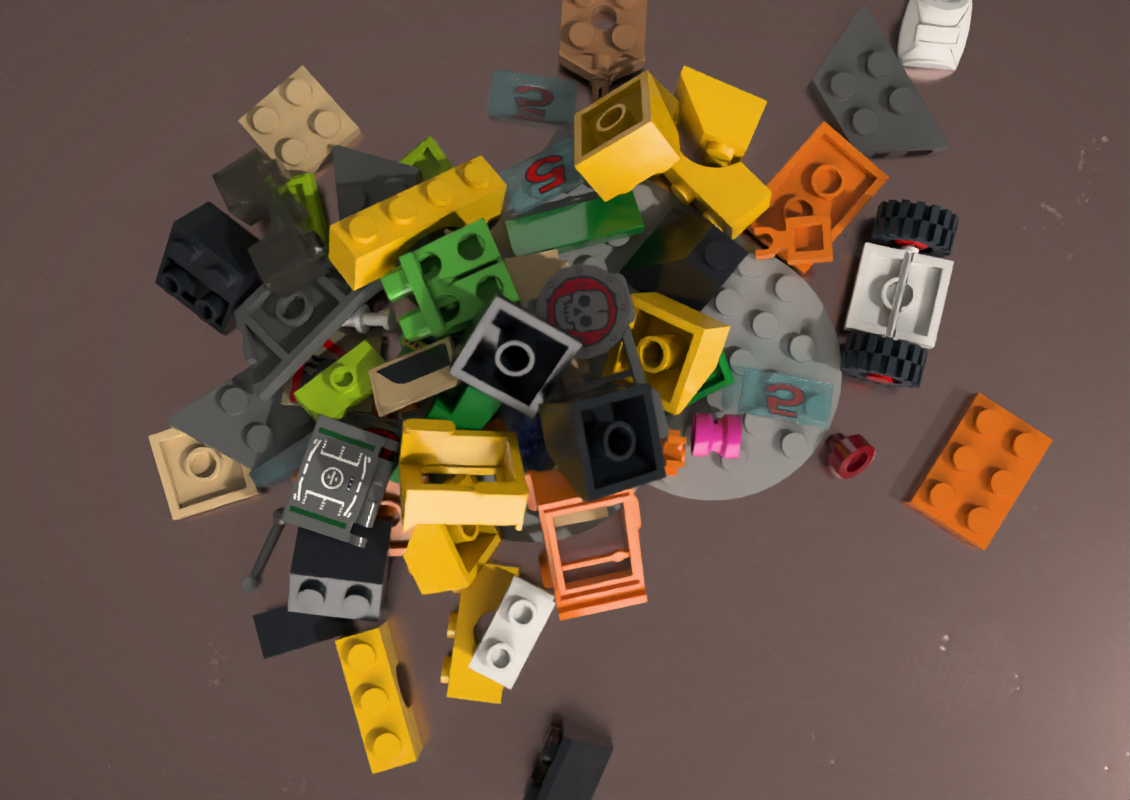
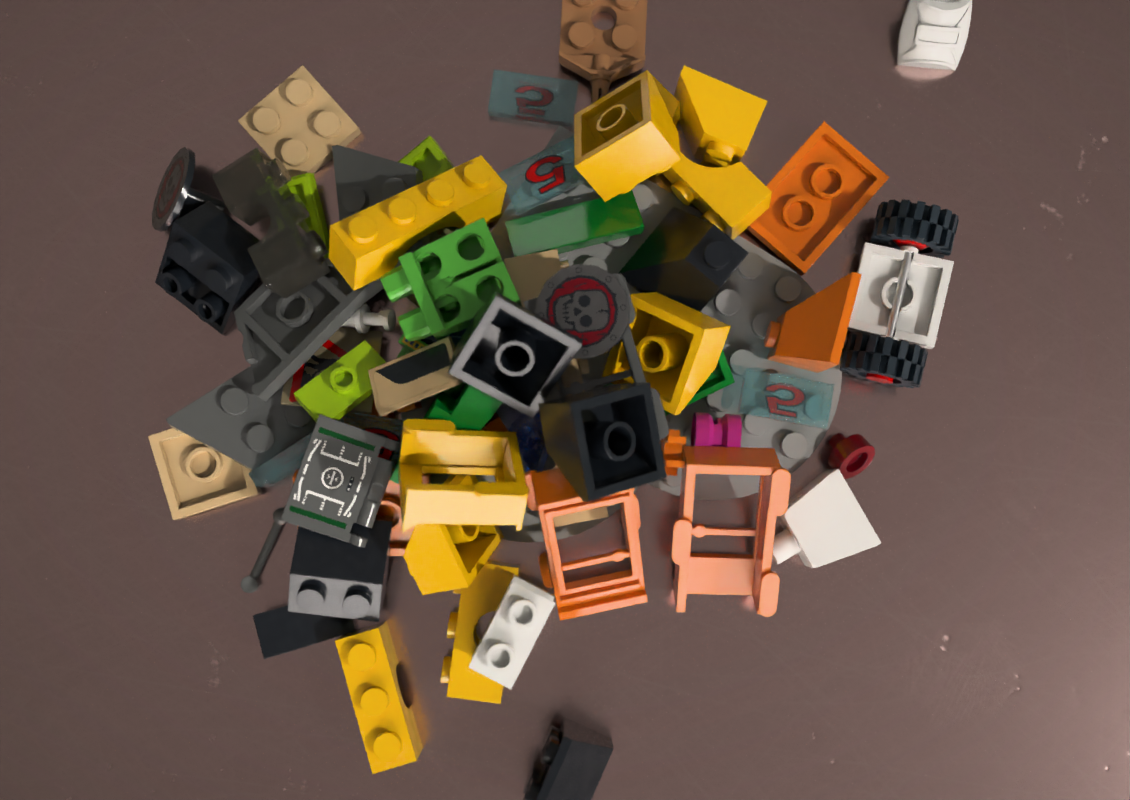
(176, 191): none -> shield
(730, 572): none -> orange piece
(805, 240): orange plate -> none
(815, 329): none -> orange slope
(823, 523): none -> white torso
(872, 95): dark grey wing -> none
(979, 471): orange plate -> none

